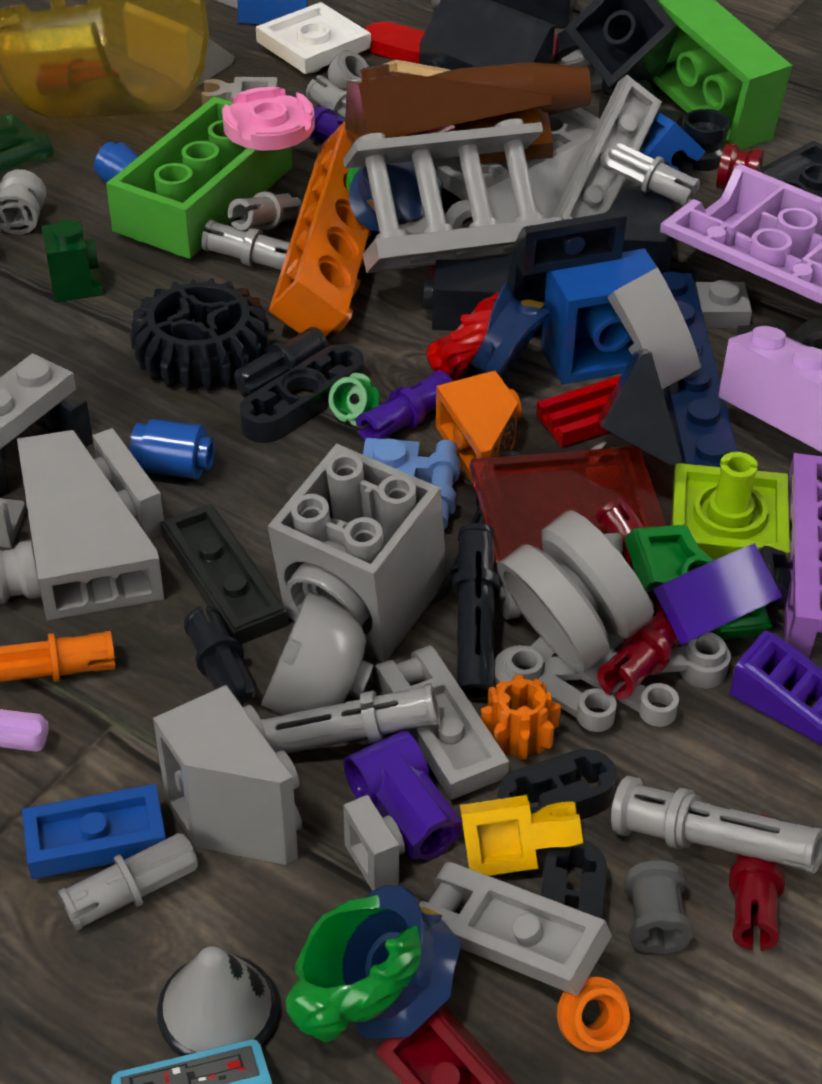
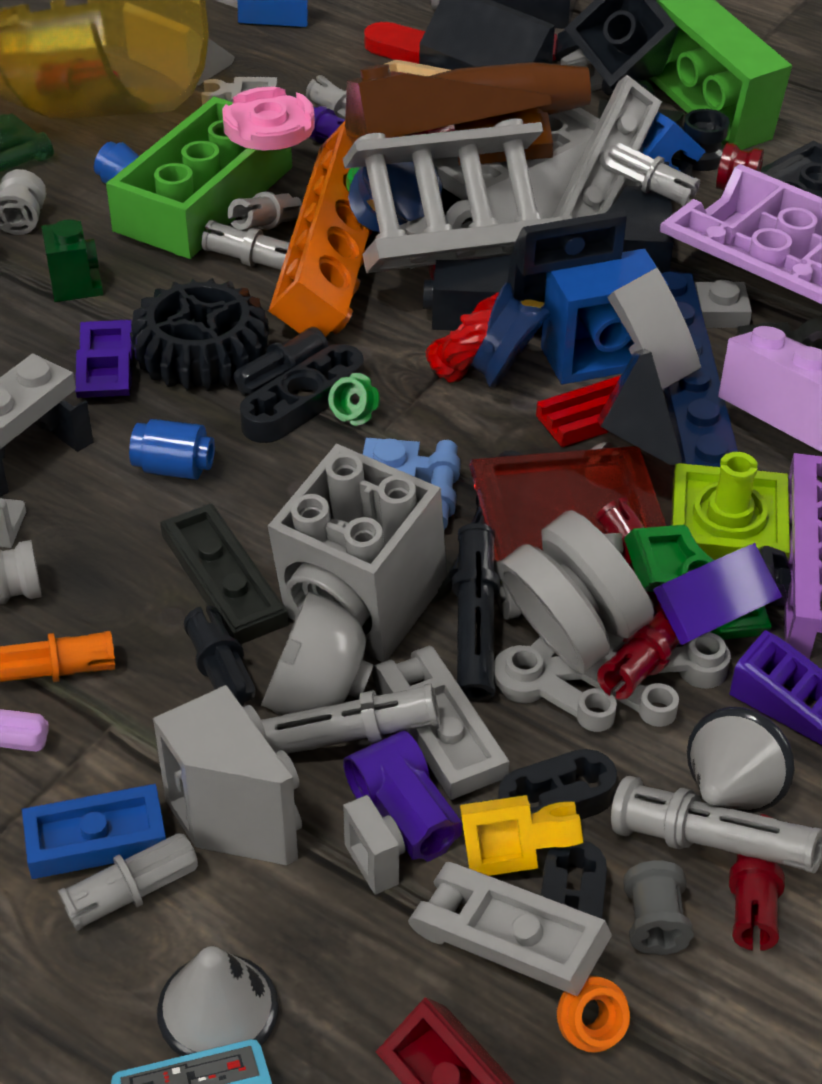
(82, 533): light grey slope -> none
(104, 359): none -> dark purple slope
(129, 481): light grey plate -> none
(312, 37): white plate -> none
(342, 66): light grey piece -> none
(373, 966): piece -> none
(403, 408): dark purple pin -> none
(478, 416): orange slope -> none
(521, 716): orange gear -> none
(740, 760): none -> light grey hat

